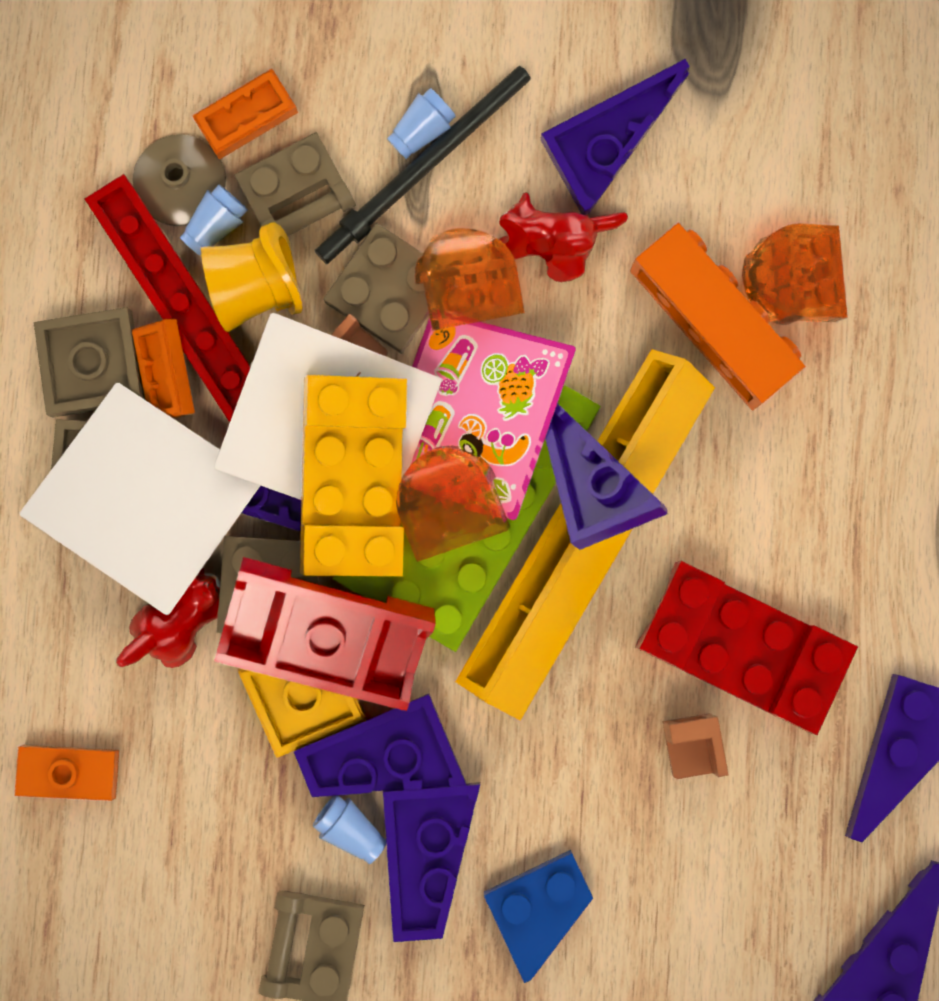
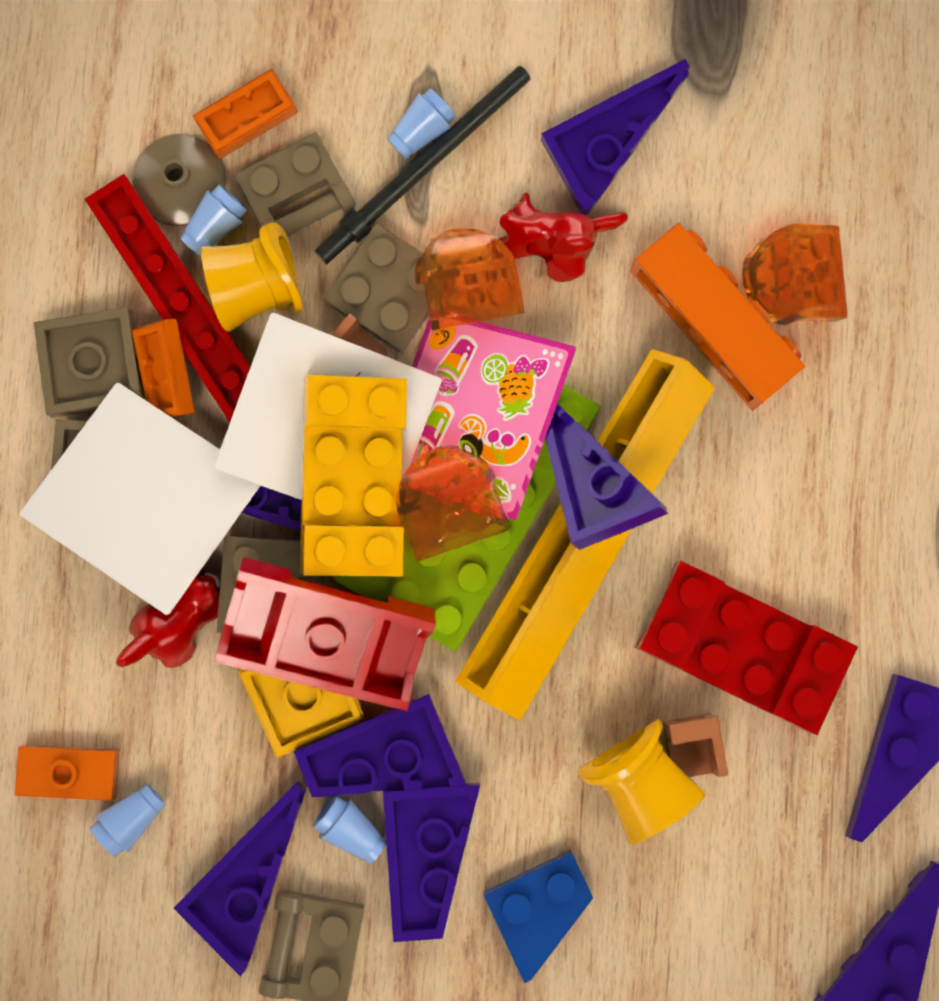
(127, 820): none -> light blue cone
(236, 892): none -> dark purple wing
(643, 784): none -> yellow hat

